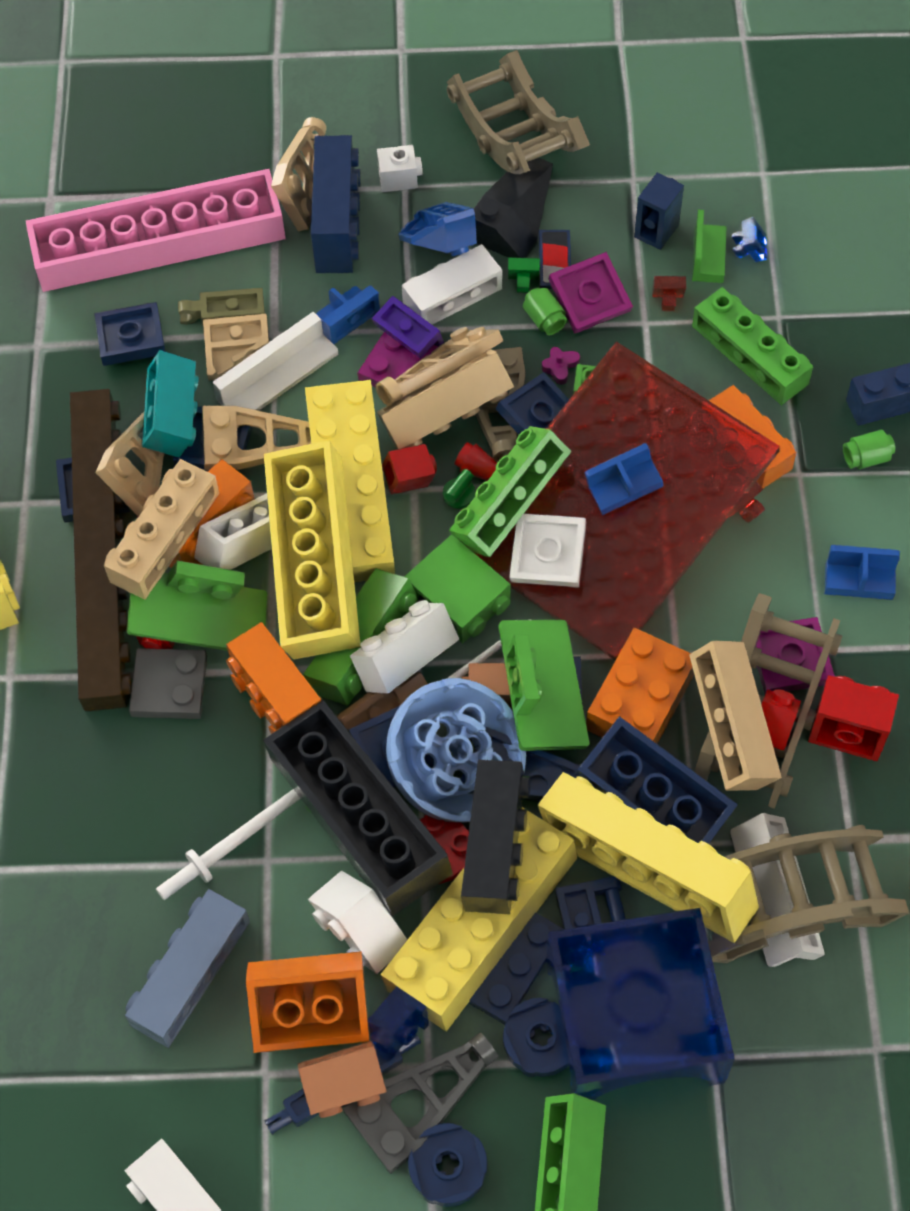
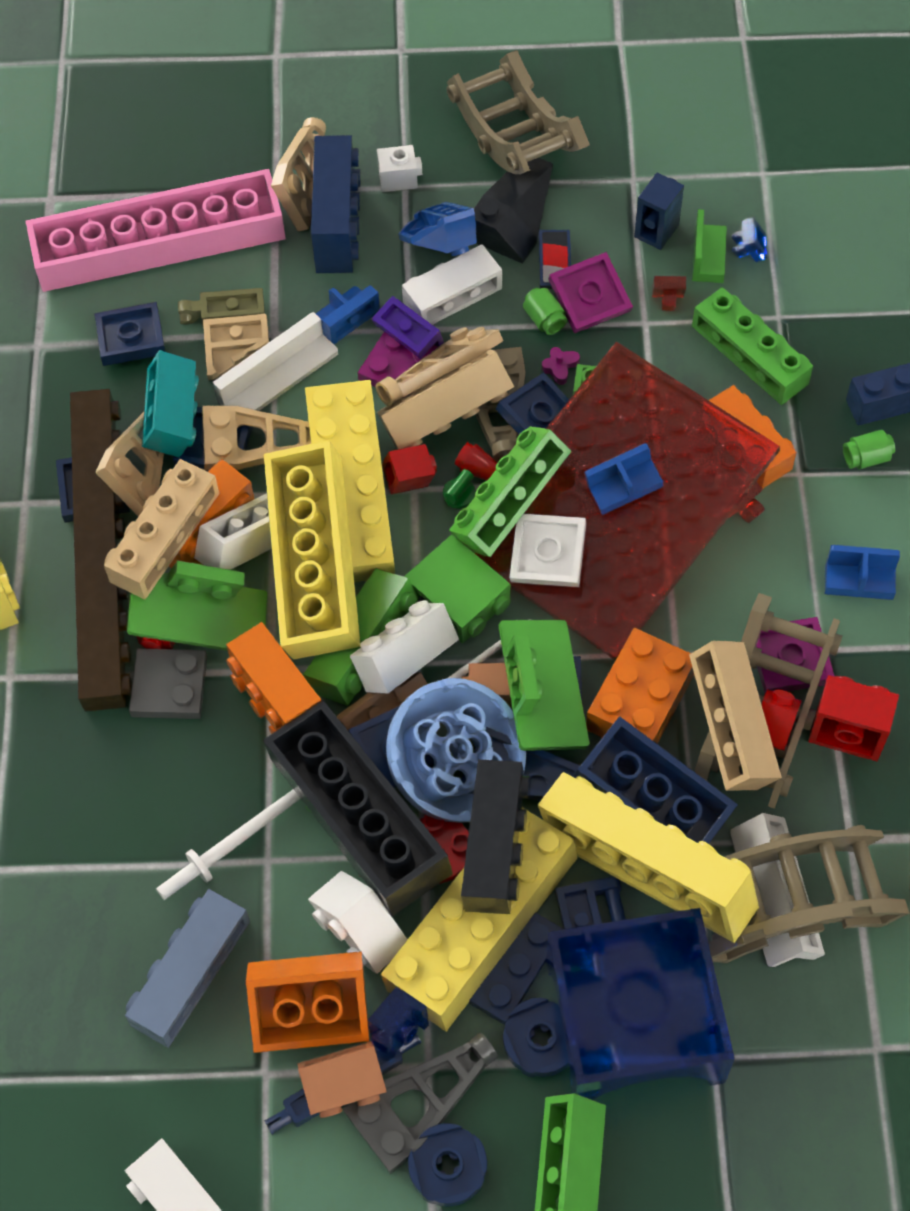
(523, 270): green tile -> none

